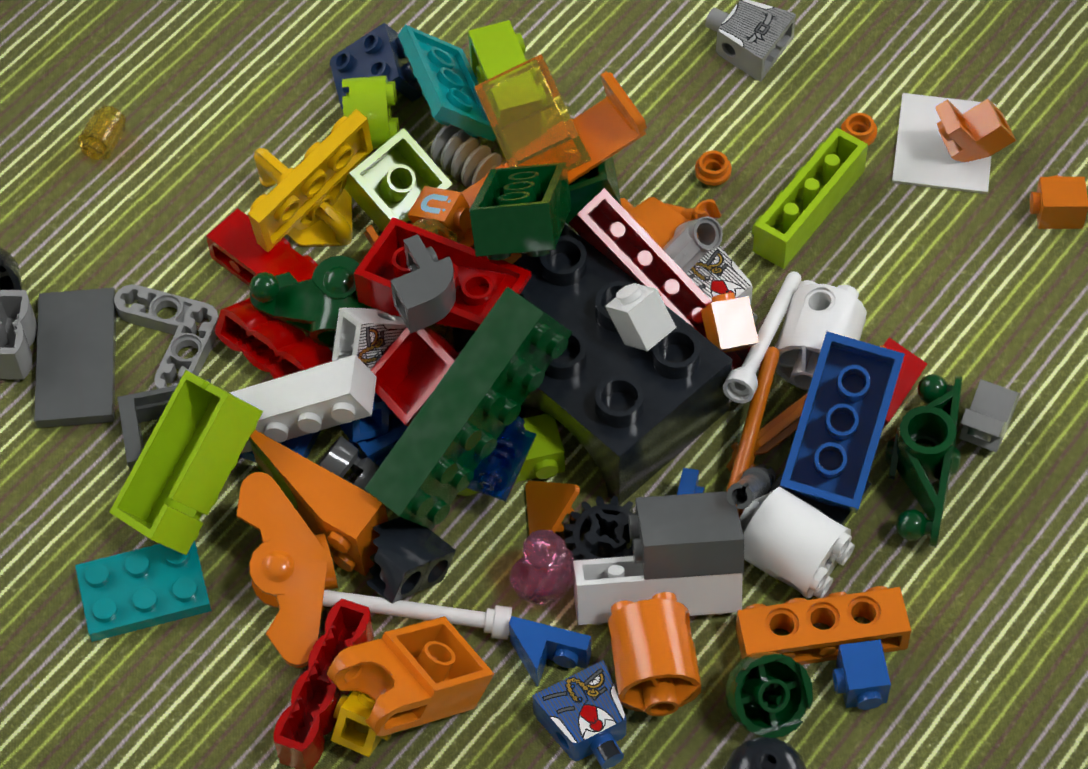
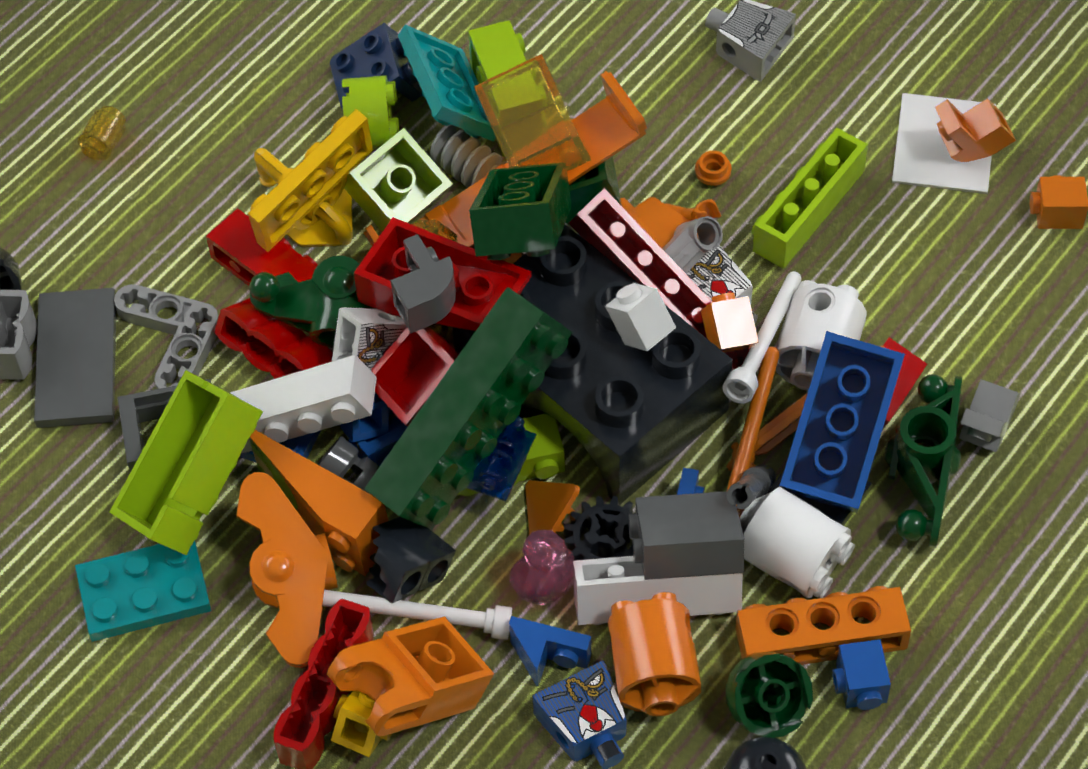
(445, 206): orange brick -> none
(861, 123): orange plate -> none

